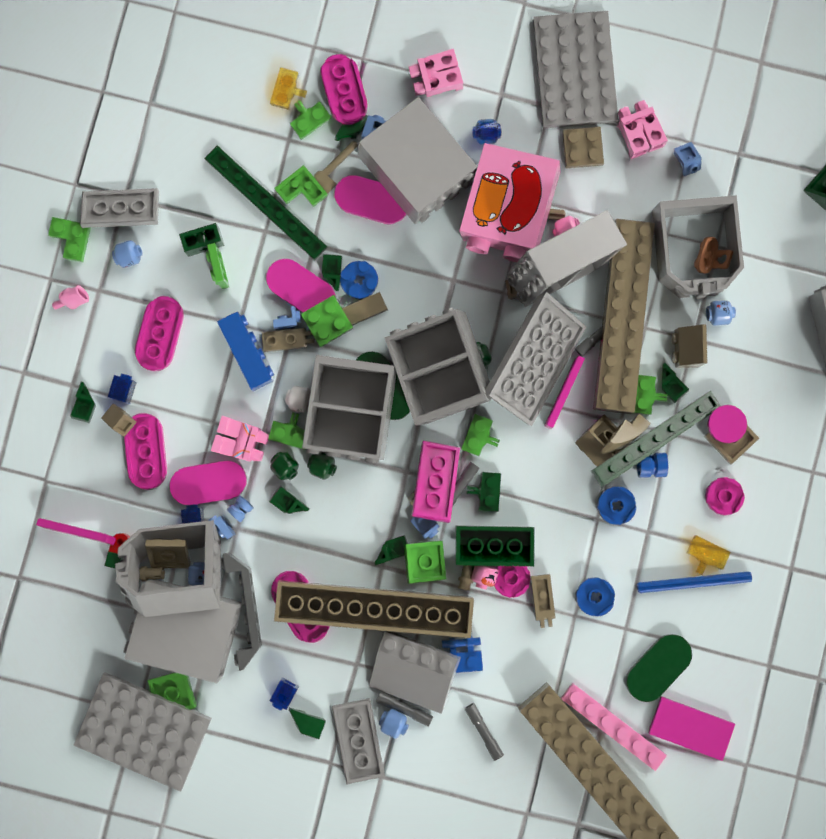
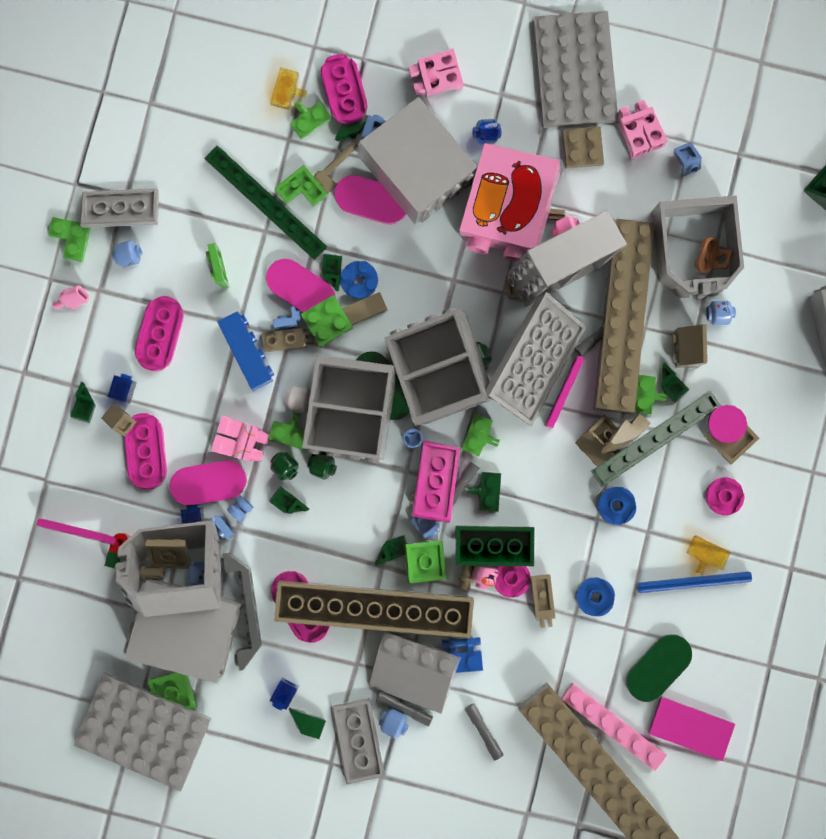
(196, 240): dark green brick -> none
(413, 438): none -> medium blue wheel
(653, 465): blue wheel -> none

